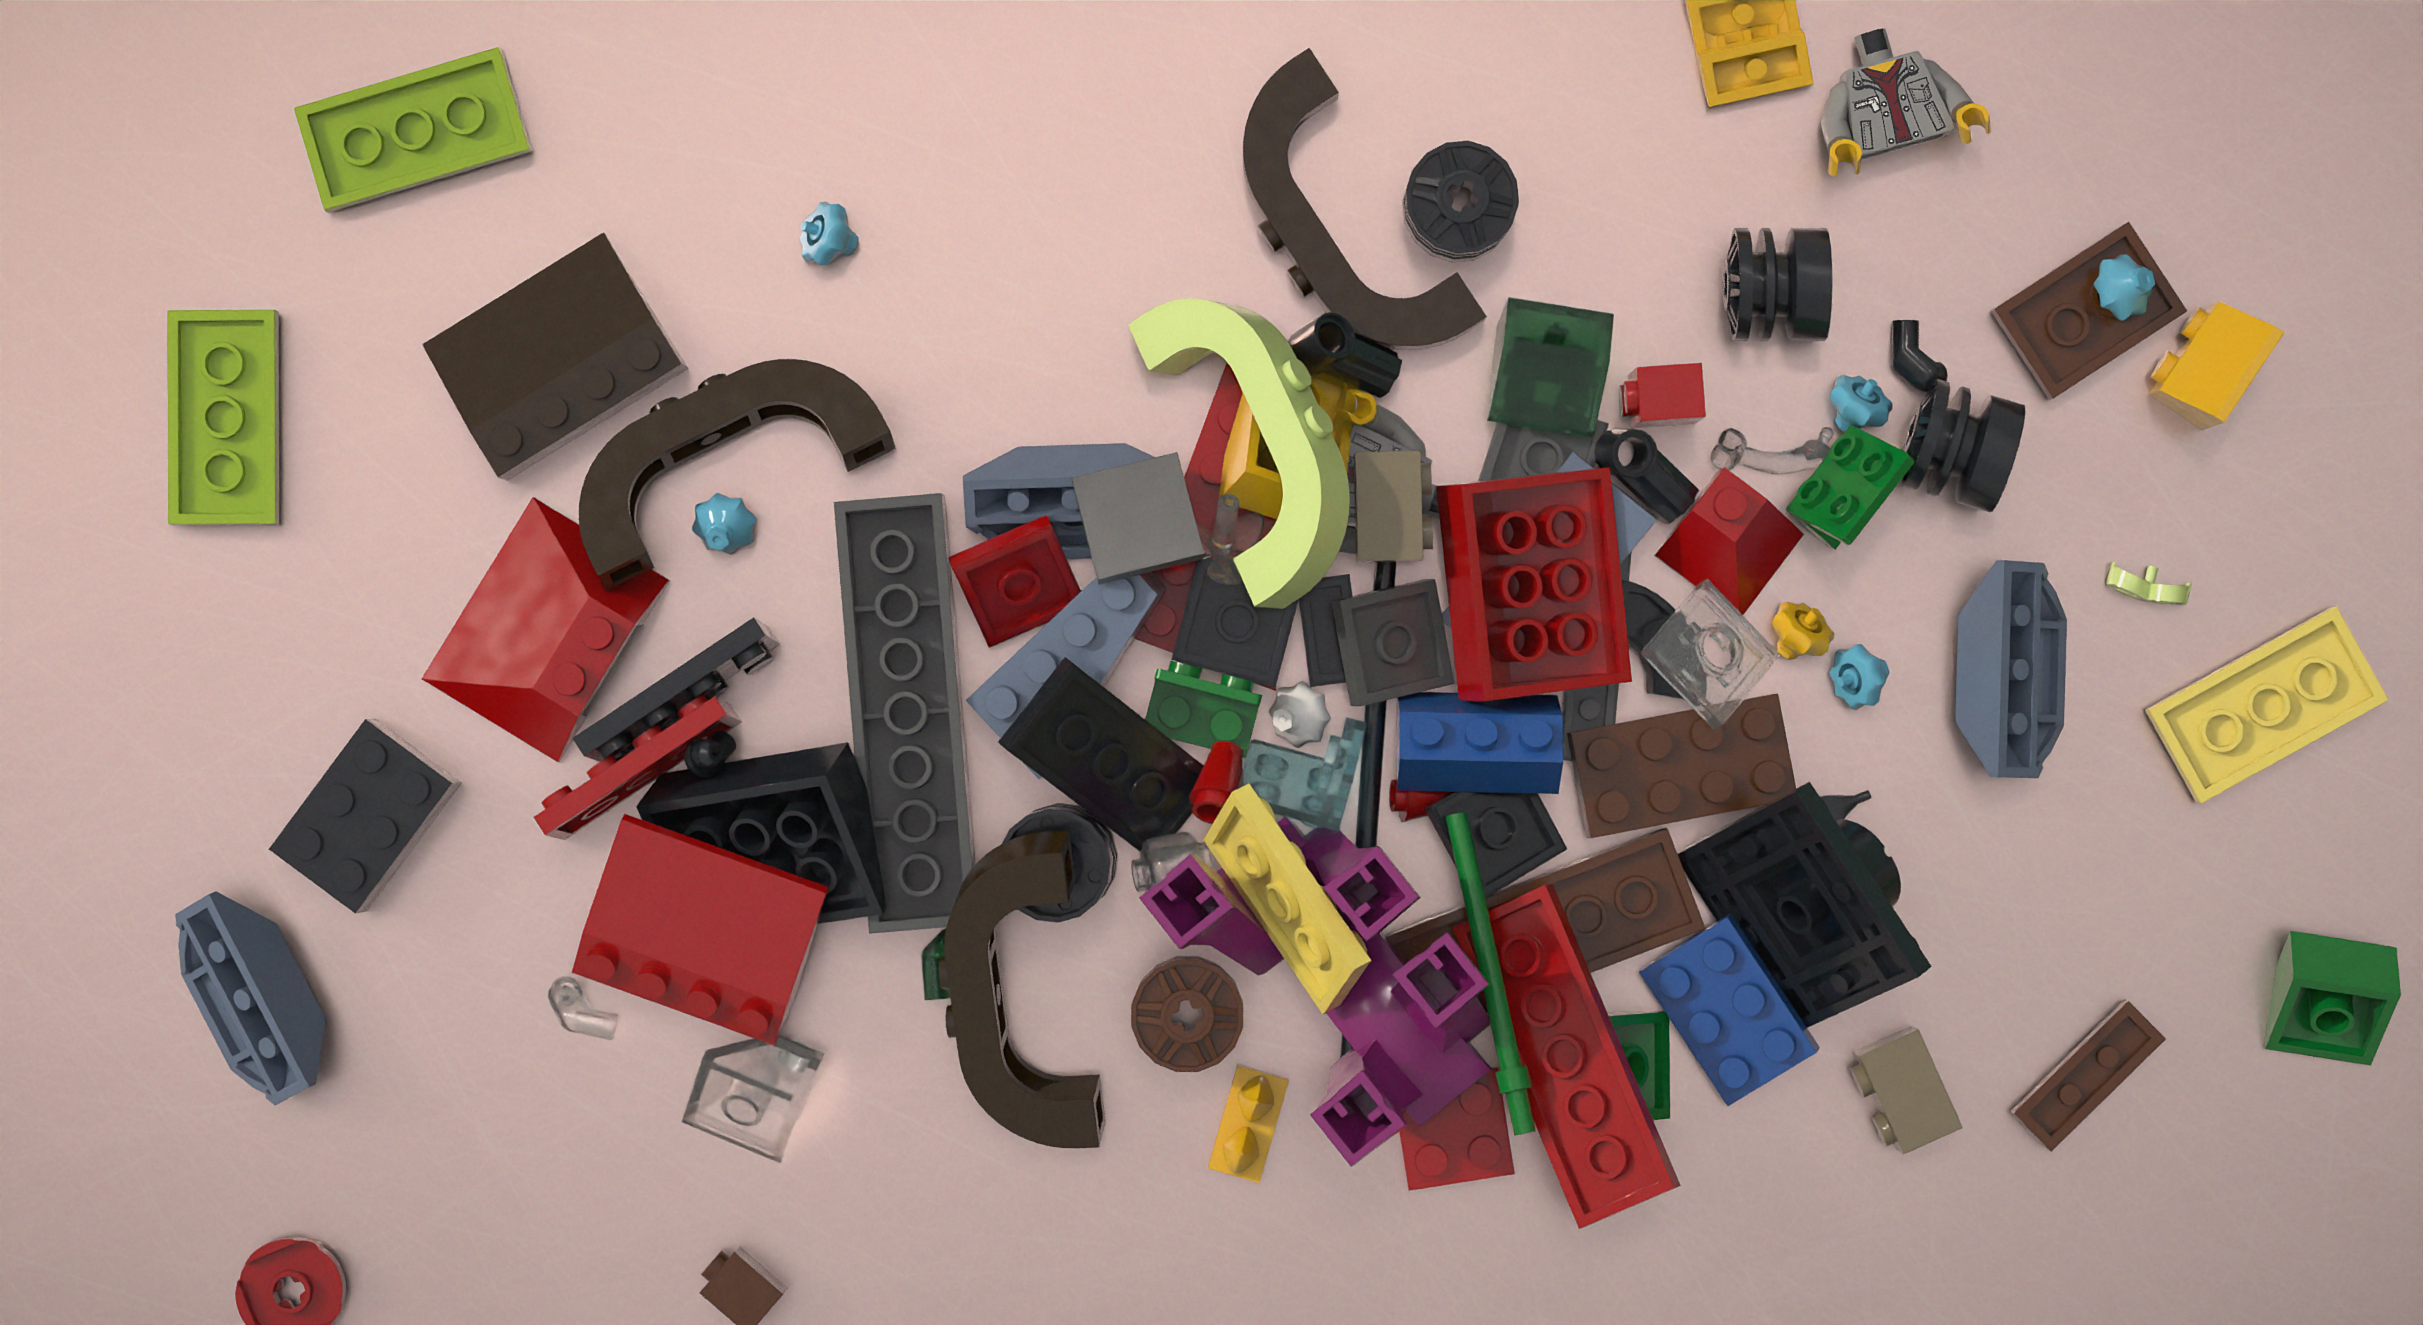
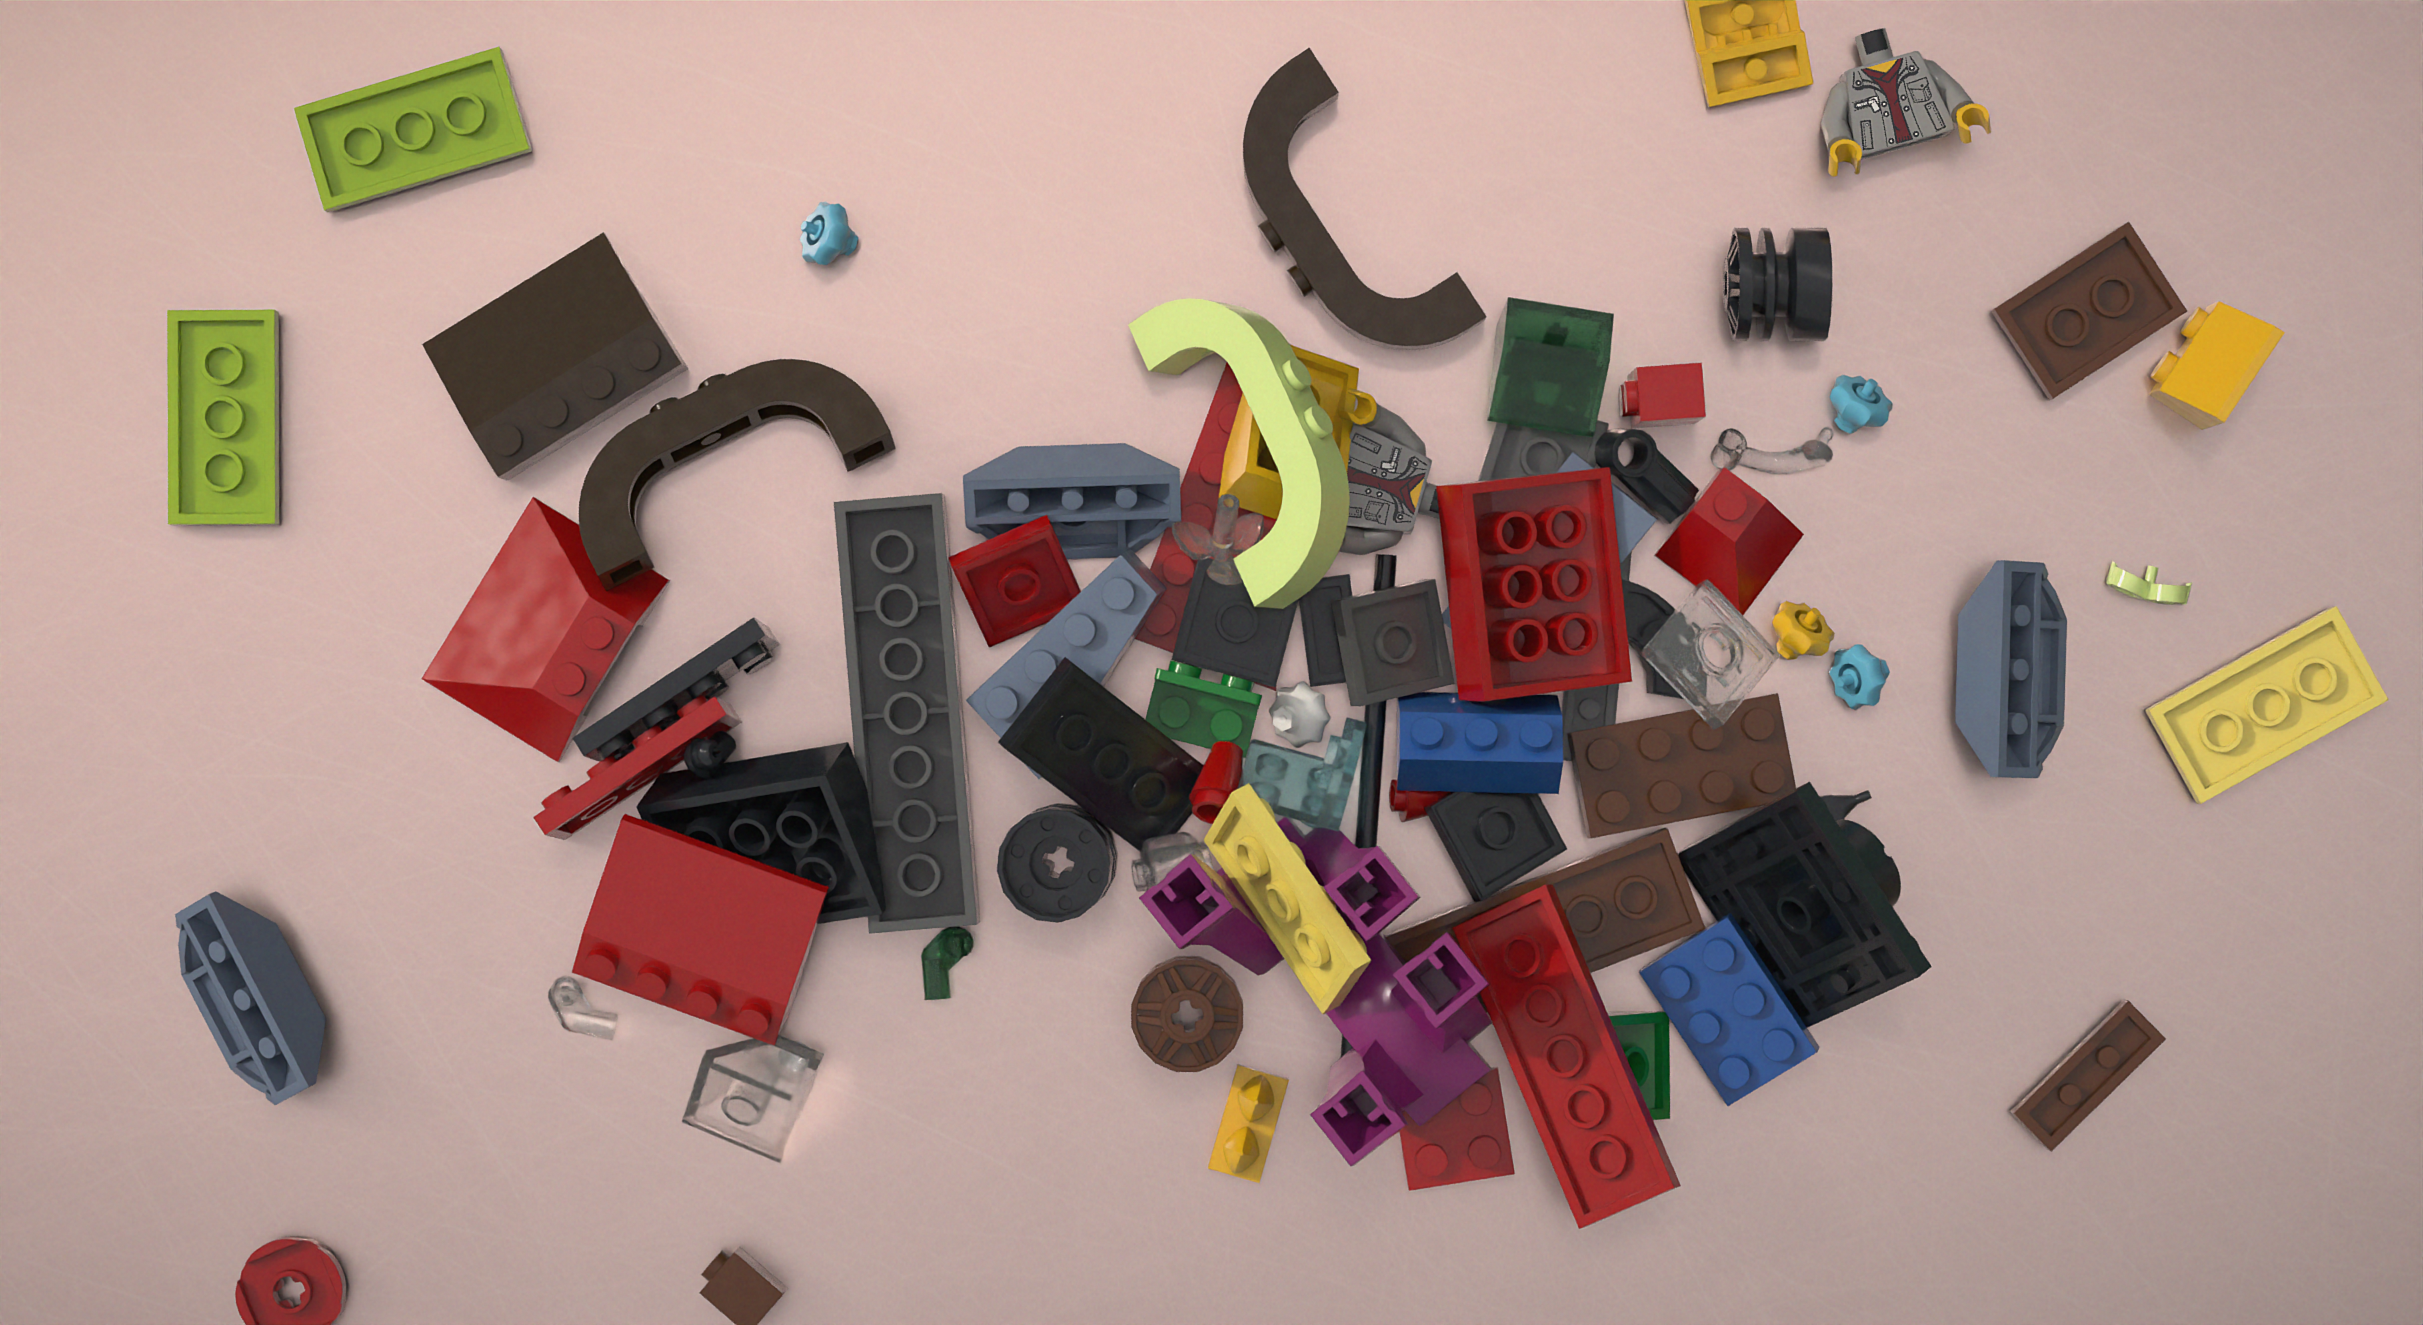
(365, 815): black brick -> none
(724, 523): medium azure piece -> none
(1011, 1091): dark brown arch -> none
(1137, 518): dark grey tile -> none
(1334, 348): black piece -> none
(1390, 506): dark tan brick -> none
(1475, 230): black wheel -> none
(1513, 1077): green bar -> none
(1849, 486): green bracket -> none
(1905, 1090): dark tan brick -> none
(1909, 360): black arm -> none
(1963, 445): black wheel -> none
(2124, 286): medium azure piece -> none
(2332, 997): green slope -> none

